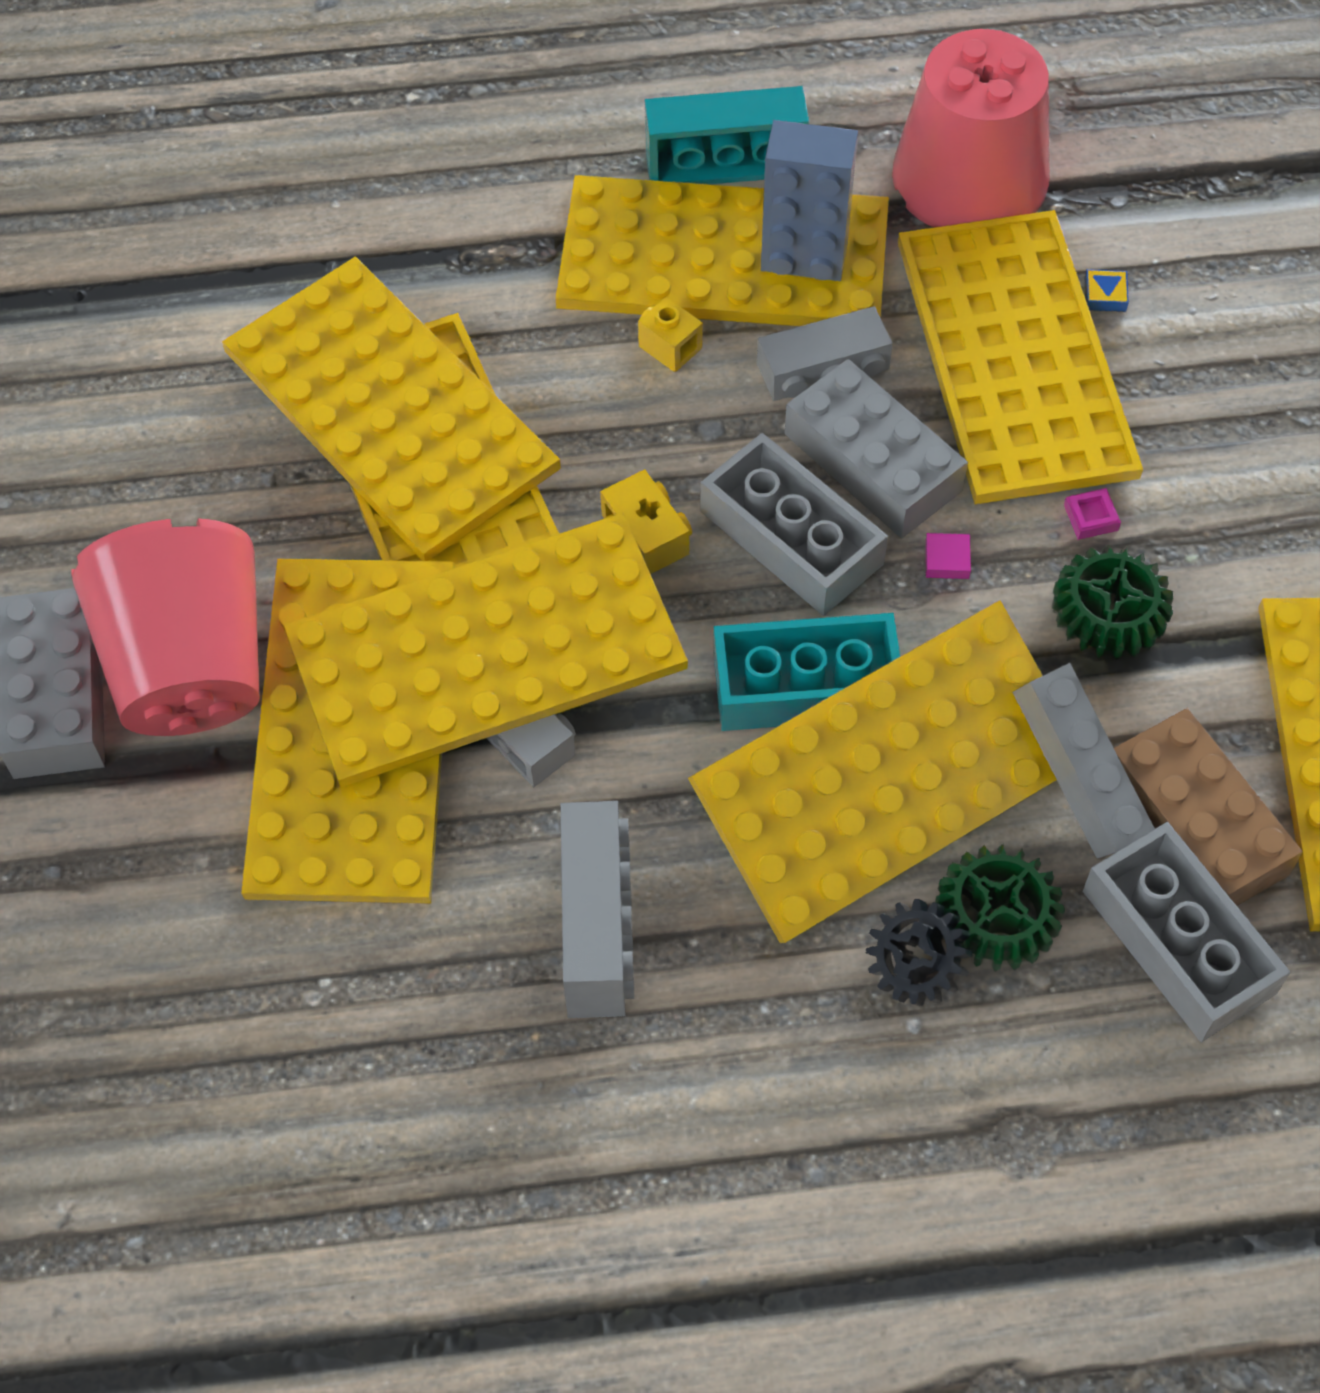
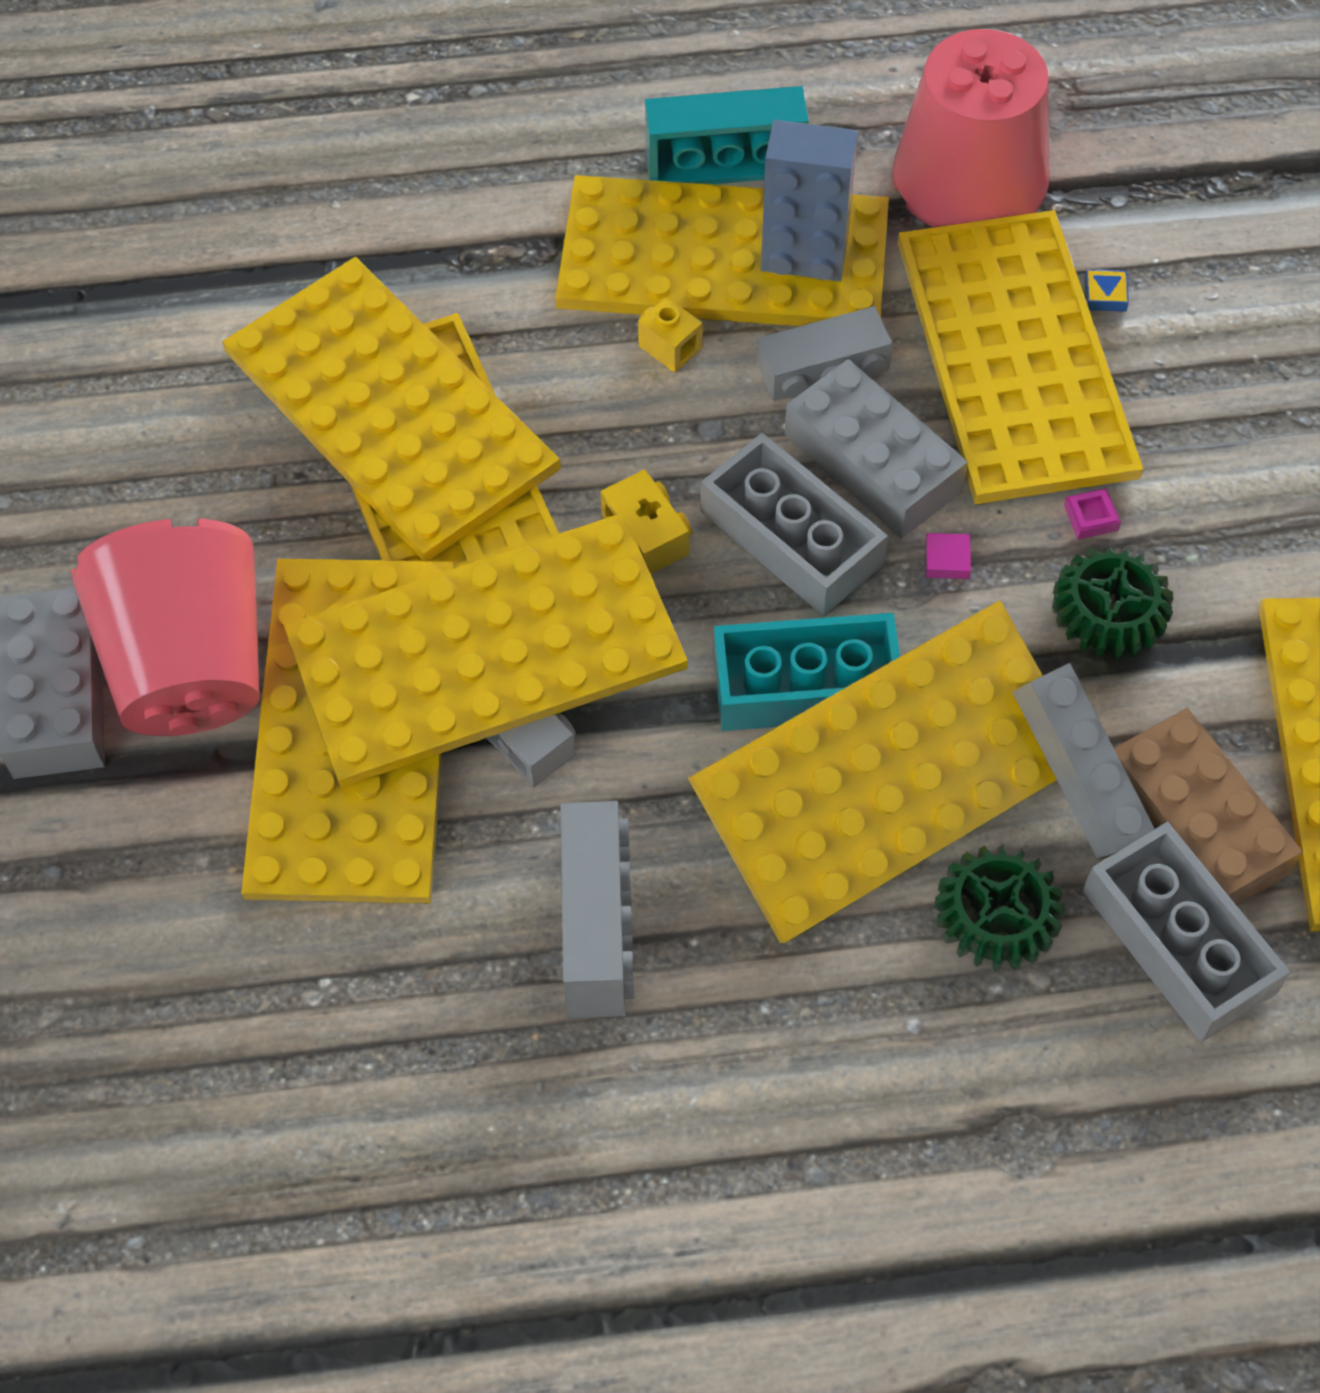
(926, 933): black gear -> none

